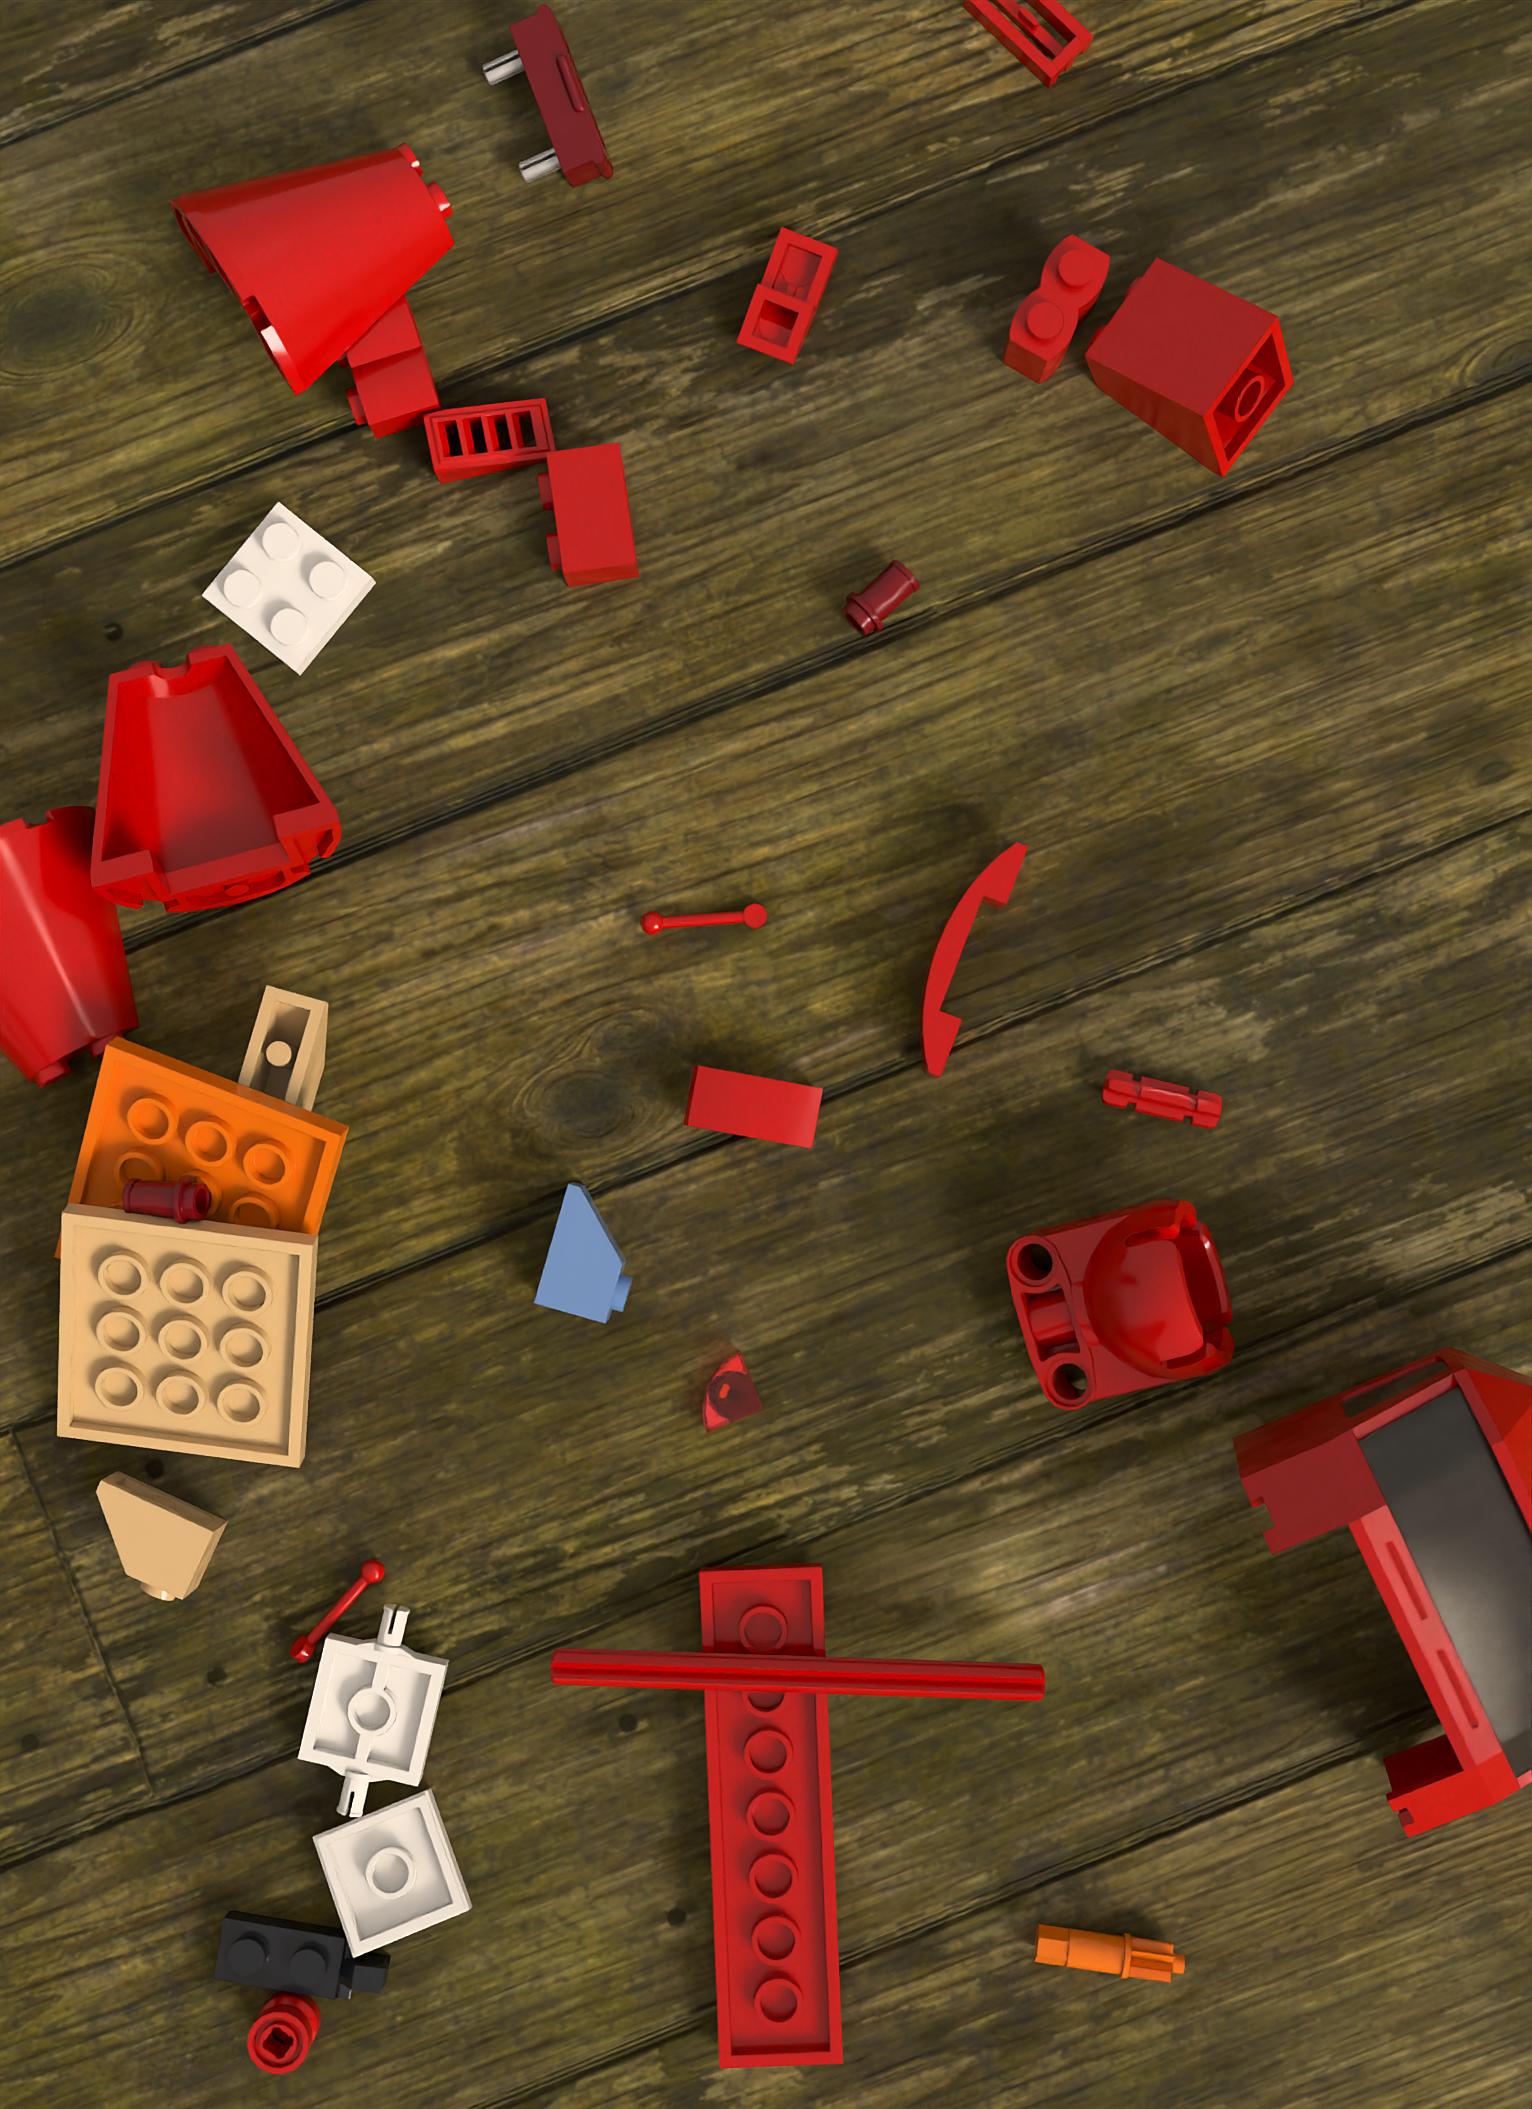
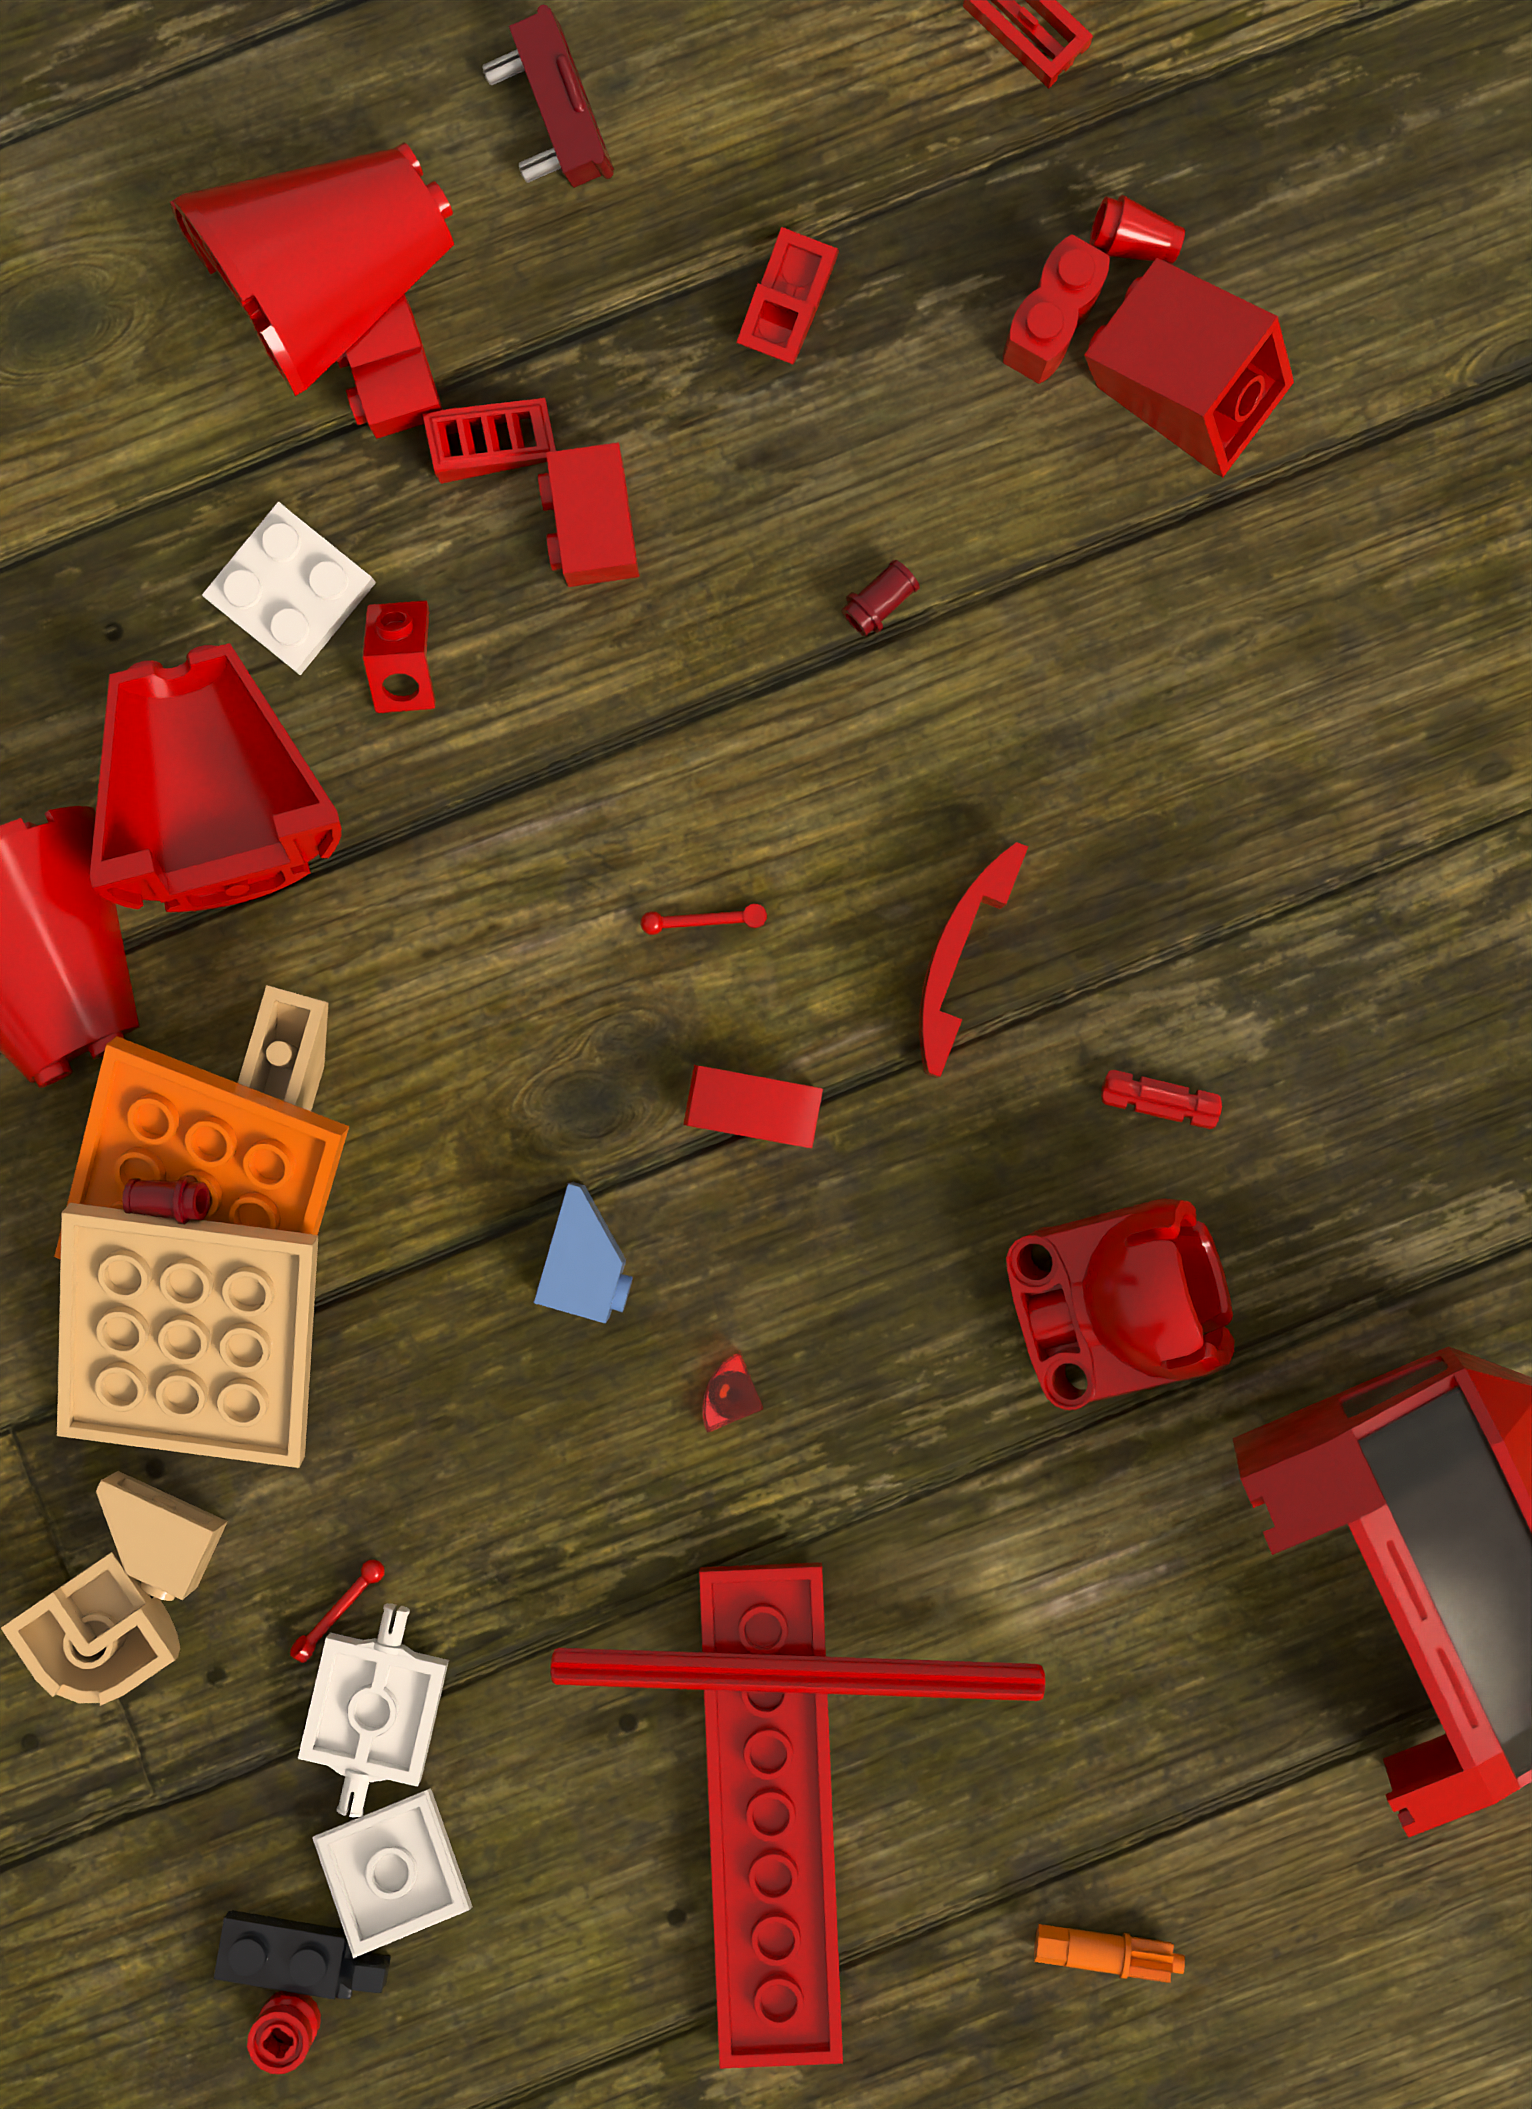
(95, 1635): none -> tan brick
(398, 645): none -> red bracket
(1135, 232): none -> red cone

